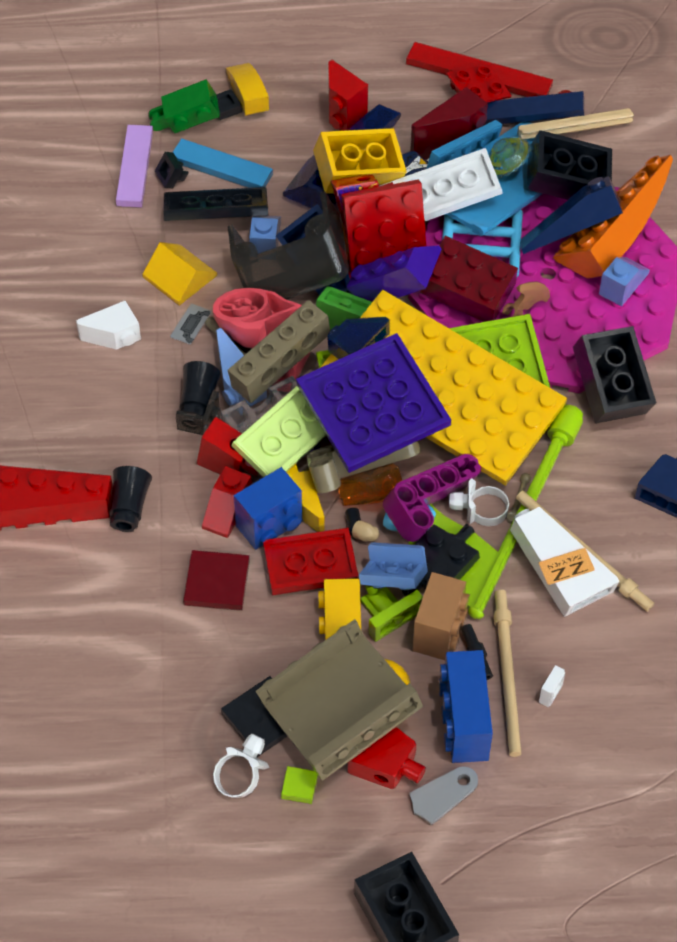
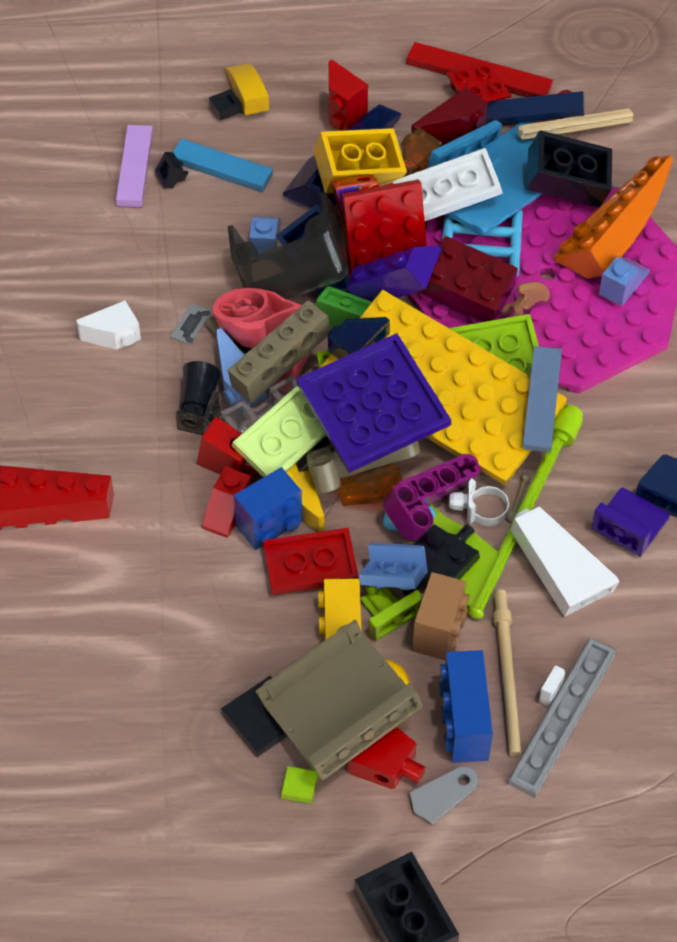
(128, 497): black plant -> none
(177, 272): yellow slope -> none
(185, 108): green brick -> none
(215, 204): black tile -> none
(217, 580): dark red tile -> none
(252, 747): white piece -> none
(360, 529): tan arm -> none
(417, 150): none -> clear orange slope
(473, 645): black bar -> none
(509, 155): clear light blue piece -> none
(542, 399): none -> sand blue tile
(562, 718): none -> light grey tile
(566, 566): clear orange sticker -> none
(584, 209): dark blue wedge -> none
(614, 374): black brick -> none
(627, 587): tan bar -> none
(629, 521): none -> dark purple bracket

